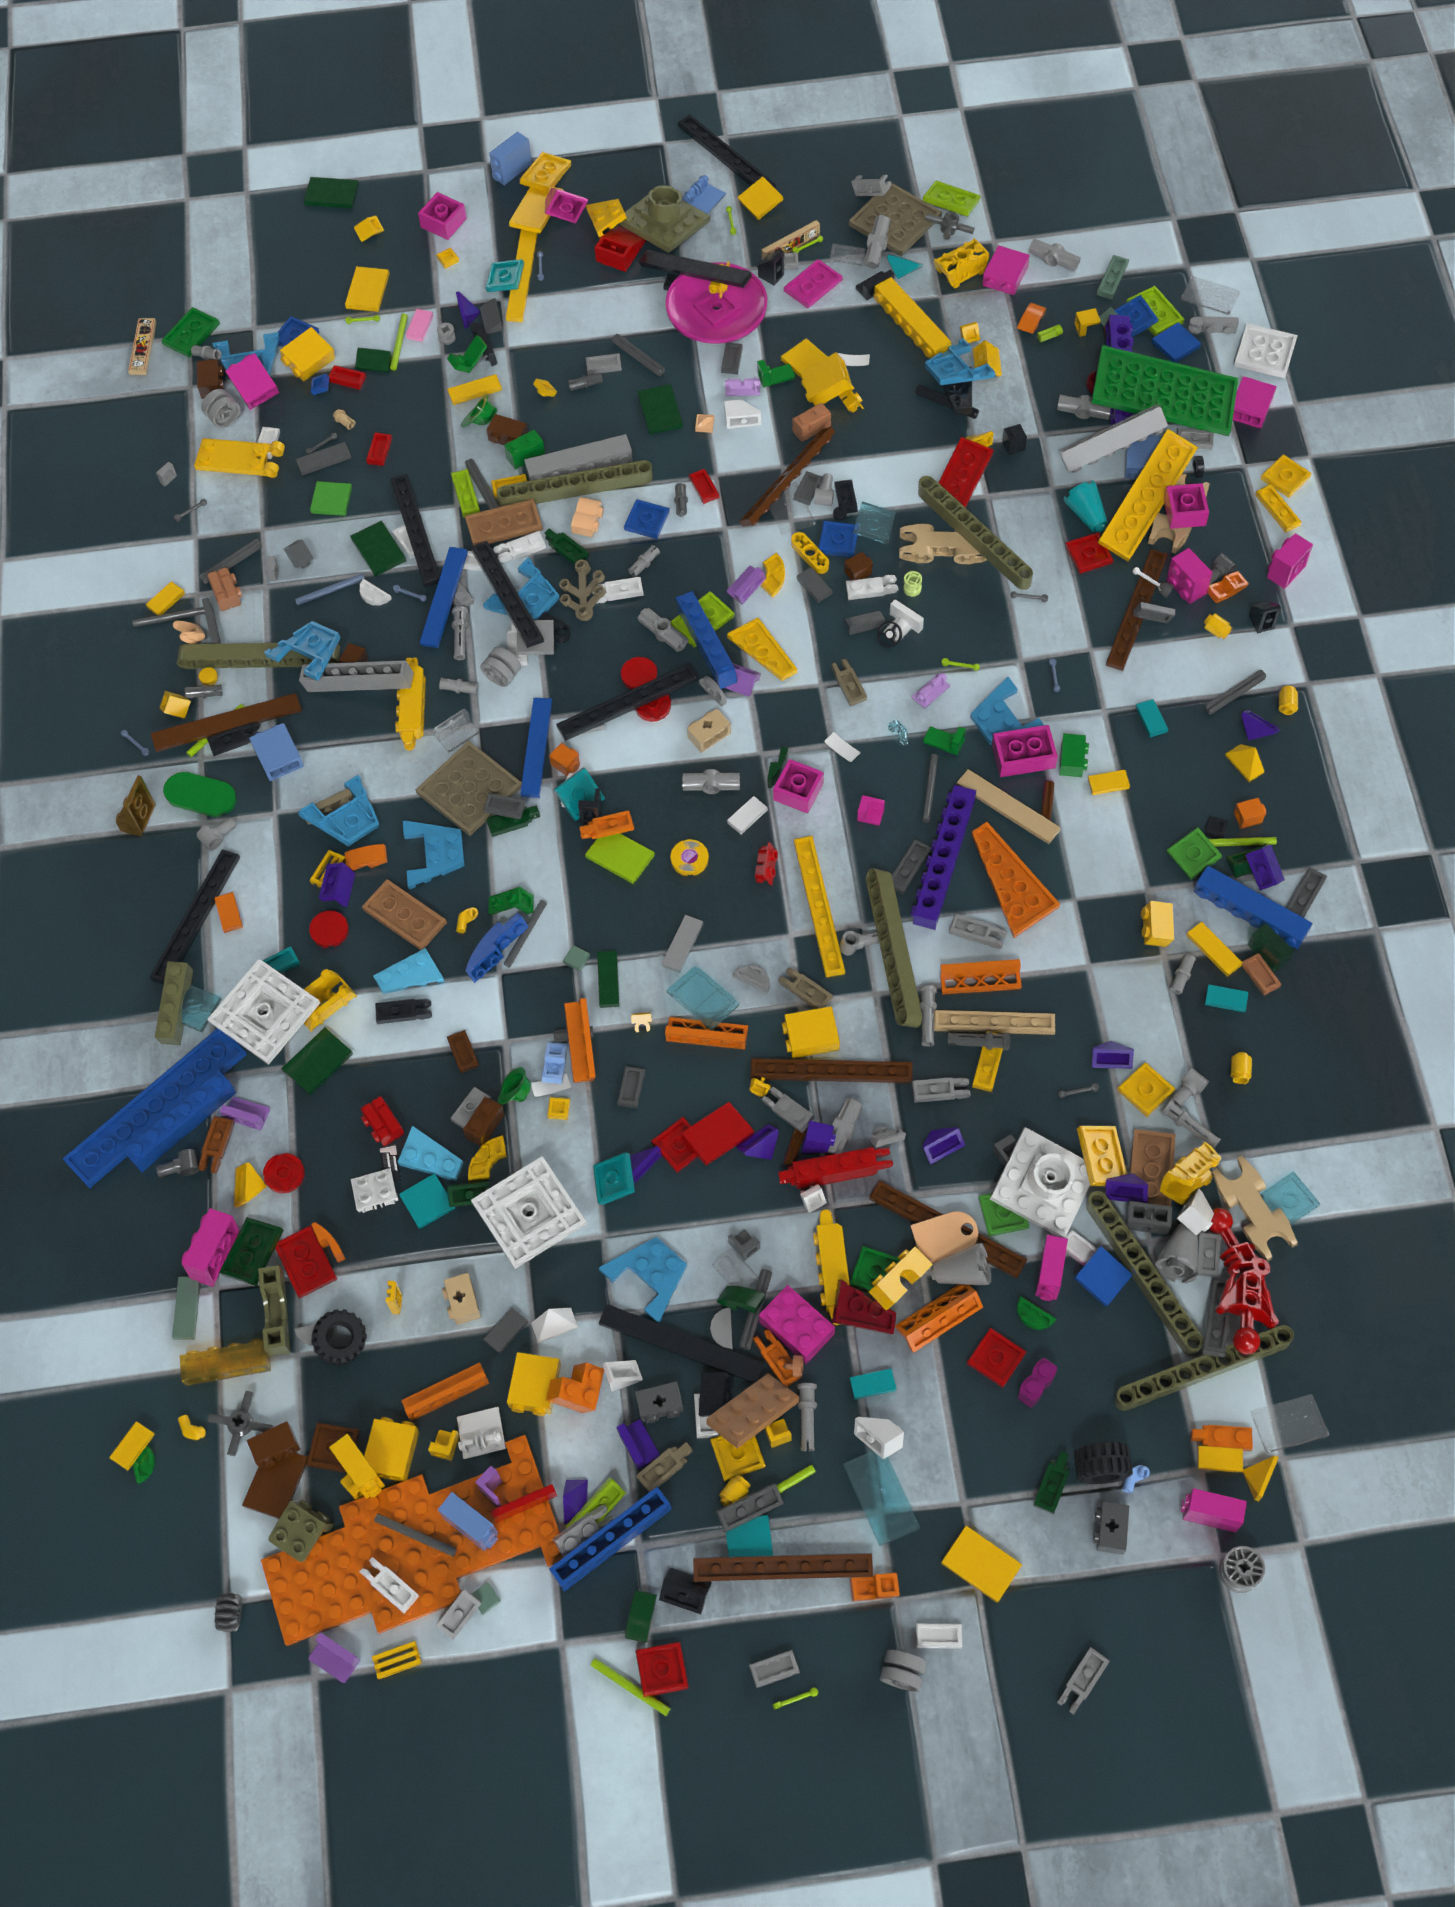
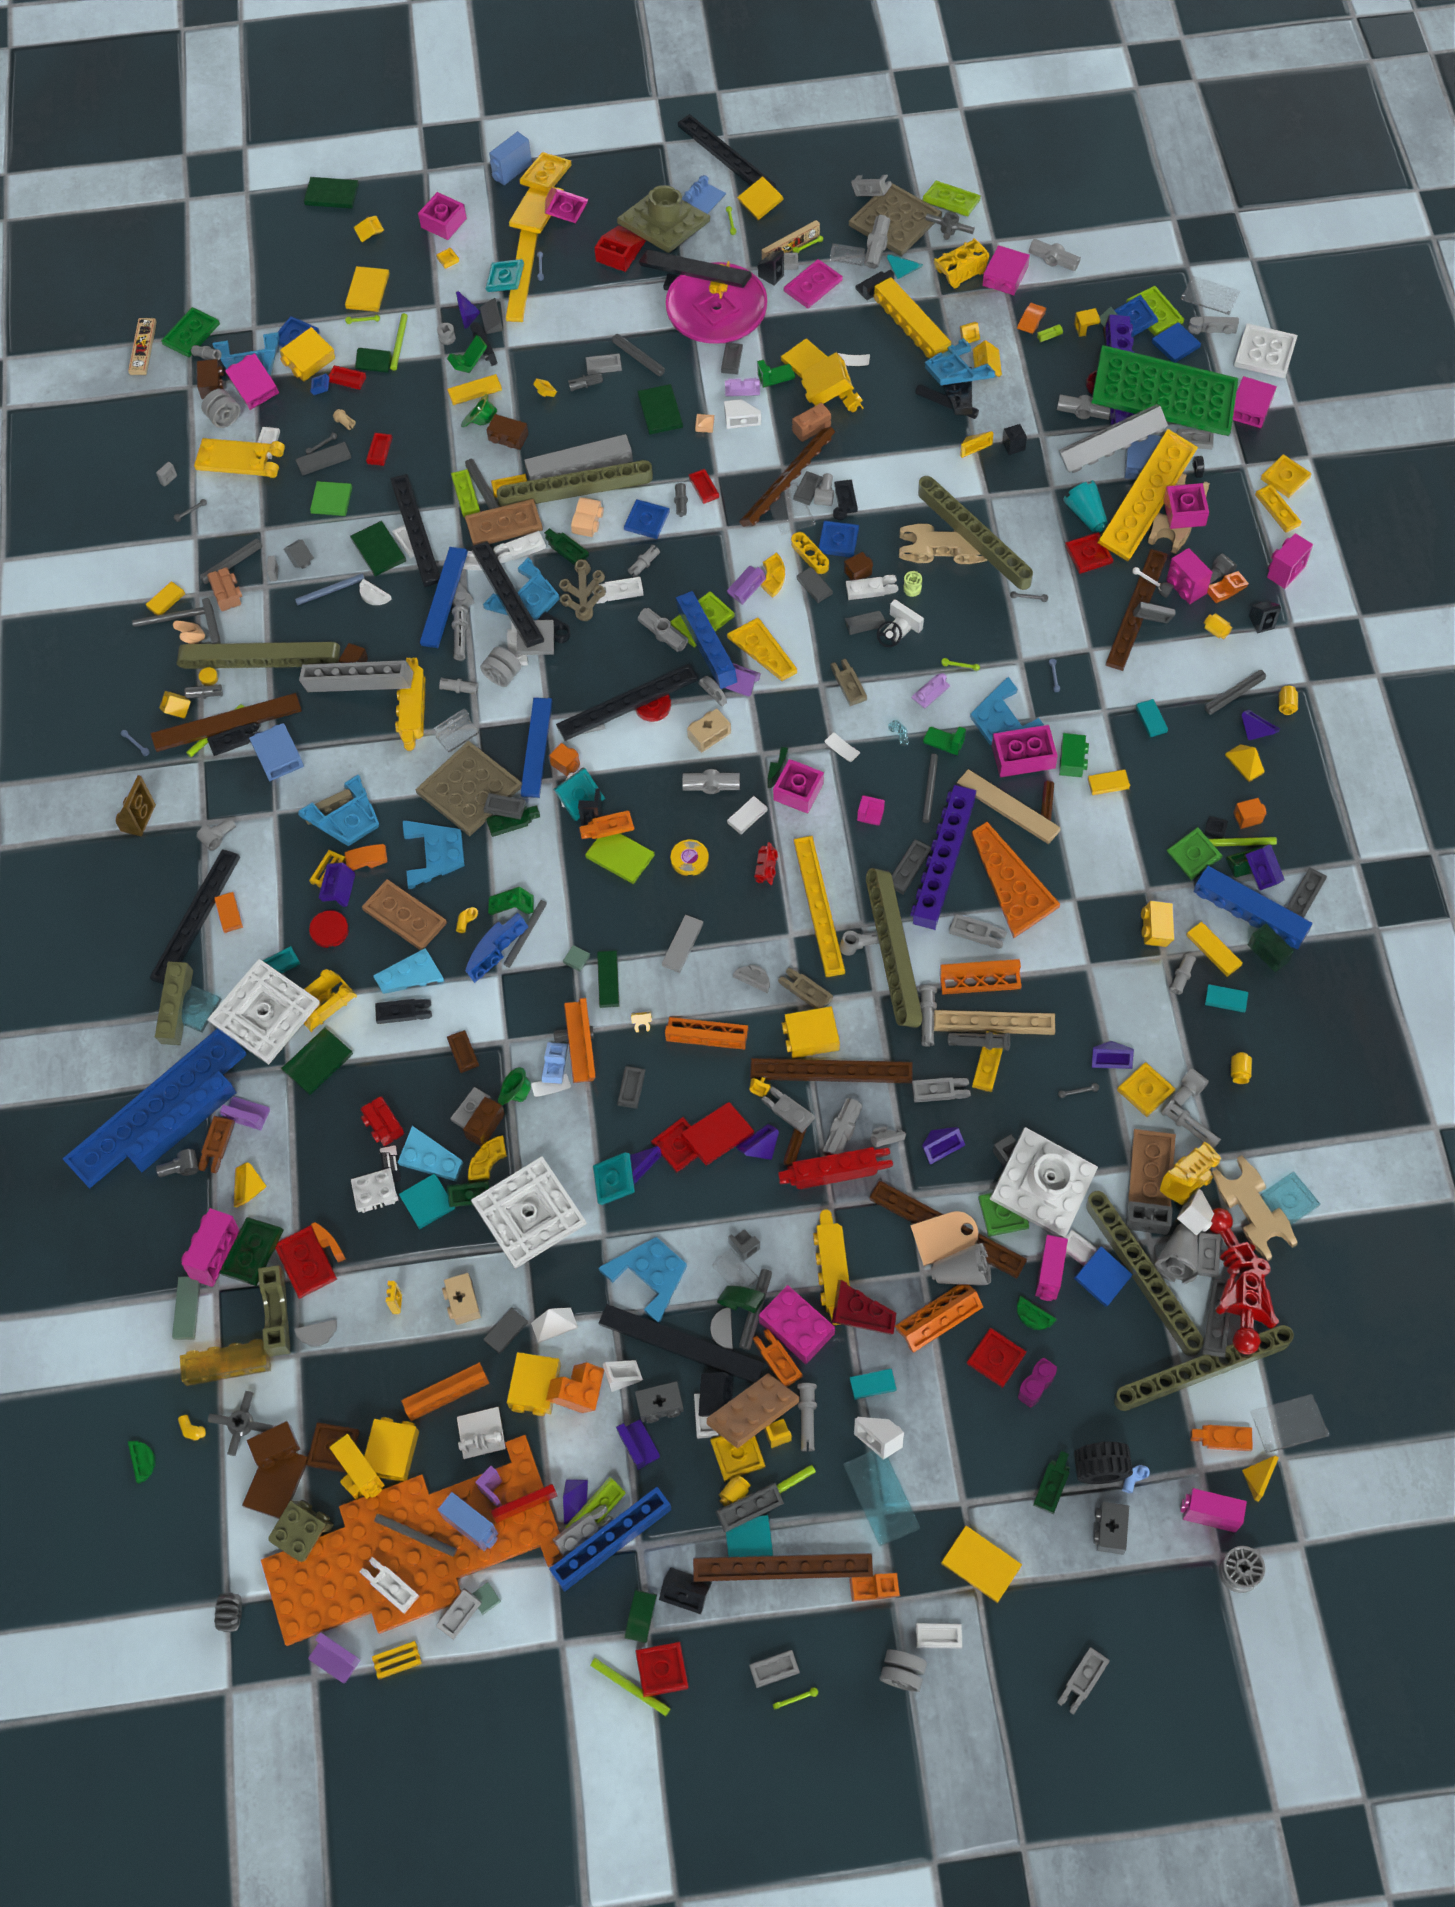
(132, 1446): yellow tile -> none
(199, 794): green tile -> none
(283, 1173): red tile -> none
(311, 641): dark azure wing -> none
(344, 1319): black tyre -> none
(396, 588): sand blue hinge -> none
(419, 325): bright pink tile -> none
(444, 1444): yellow panel -> none
(523, 448): green brick -> none
(558, 1108): yellow tile -> none
(606, 215): yellow wing -> none
(638, 672): red tile -> none
(664, 1467): dark tan hinge -> none
(703, 997): clear light blue piece -> none
(796, 1366): nougat tile -> none
(813, 1198): white tile -> none
(818, 1138): dark purple slope -> none
(869, 1266): green tile -> none
(874, 522): clear light blue tile -> none
(888, 1289): yellow arch -> none
(965, 469): red tile -> none
(1101, 1153): yellow tile -> none
(1112, 277): sand green tile -> none
(1127, 1188): dark purple slope -> none
(1220, 1459): yellow tile -> none
(1261, 974): nougat tile -> none

